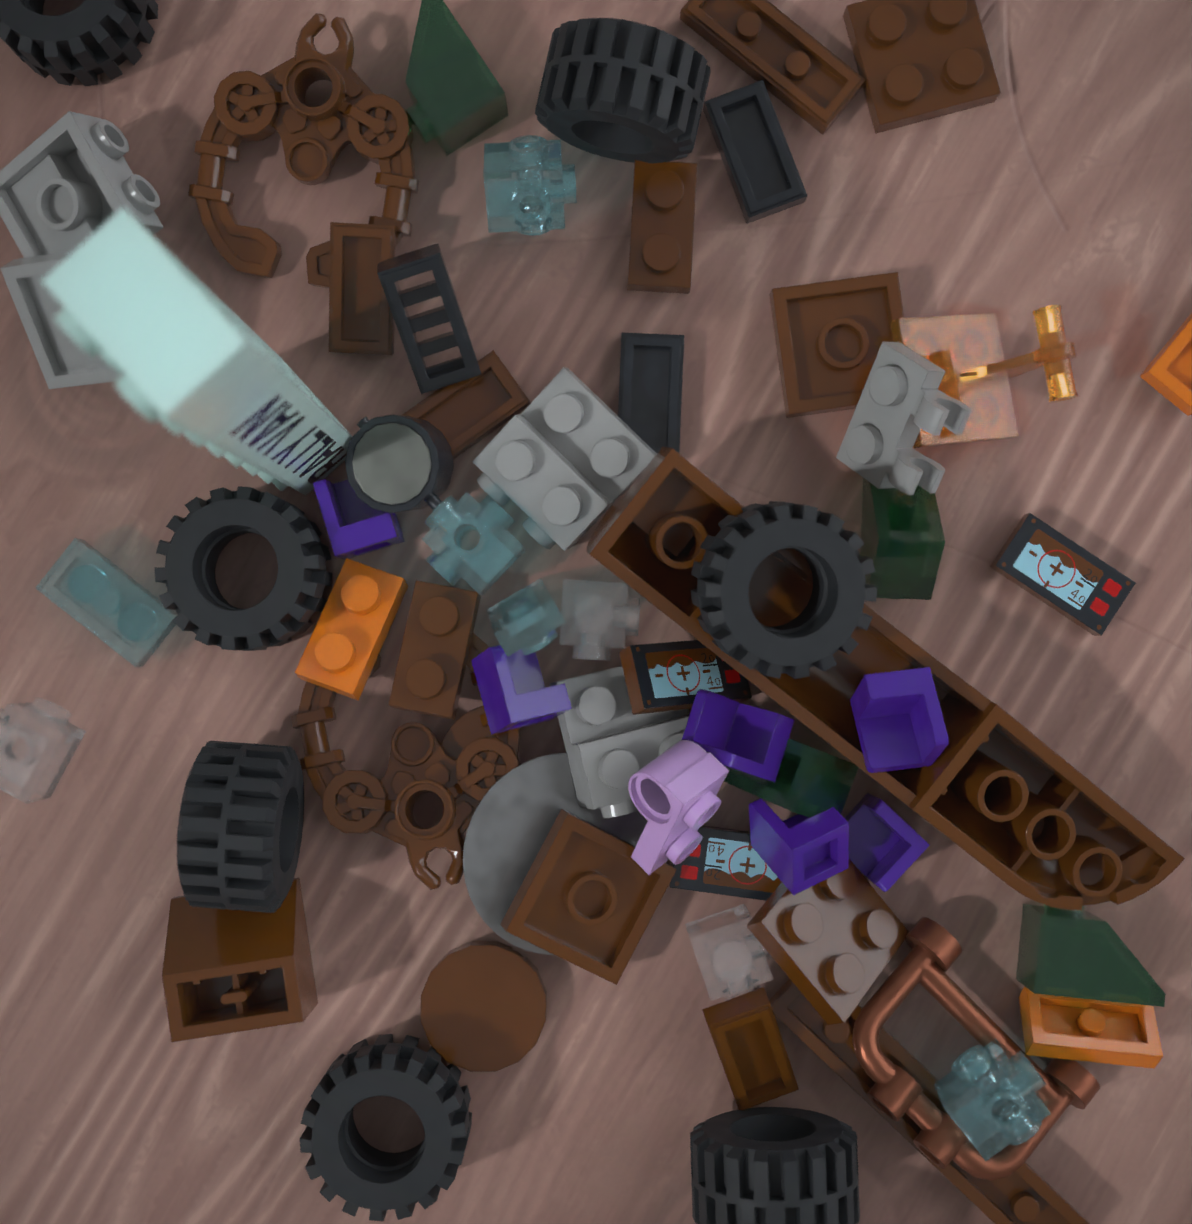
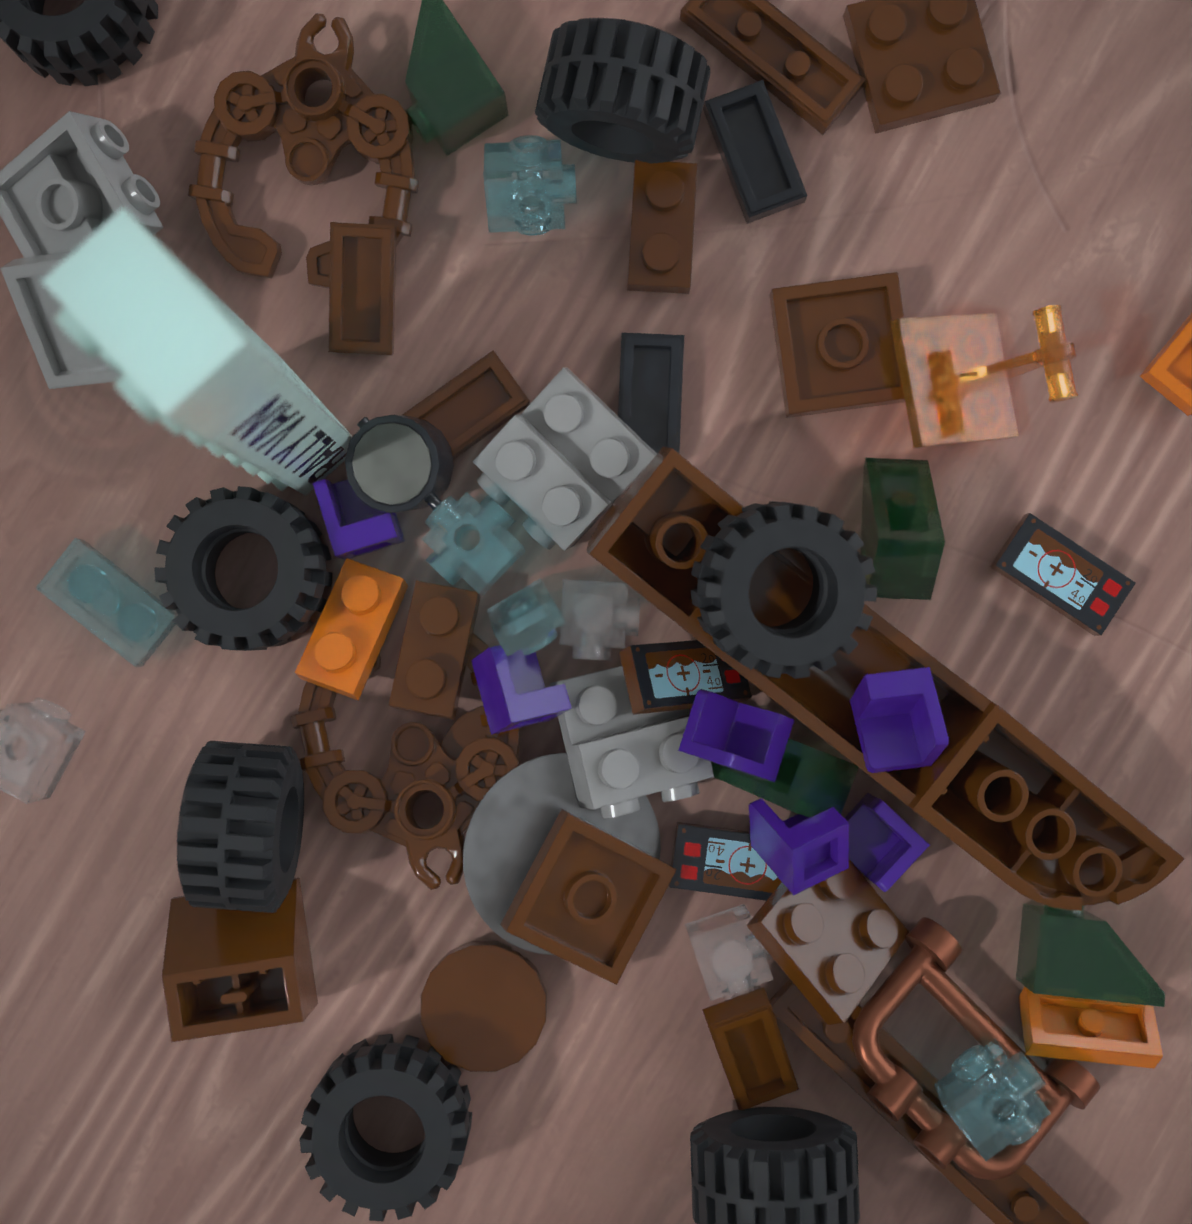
(409, 265): black slope -> none
(676, 798): lavender plate -> none
(891, 411): light grey plate -> none

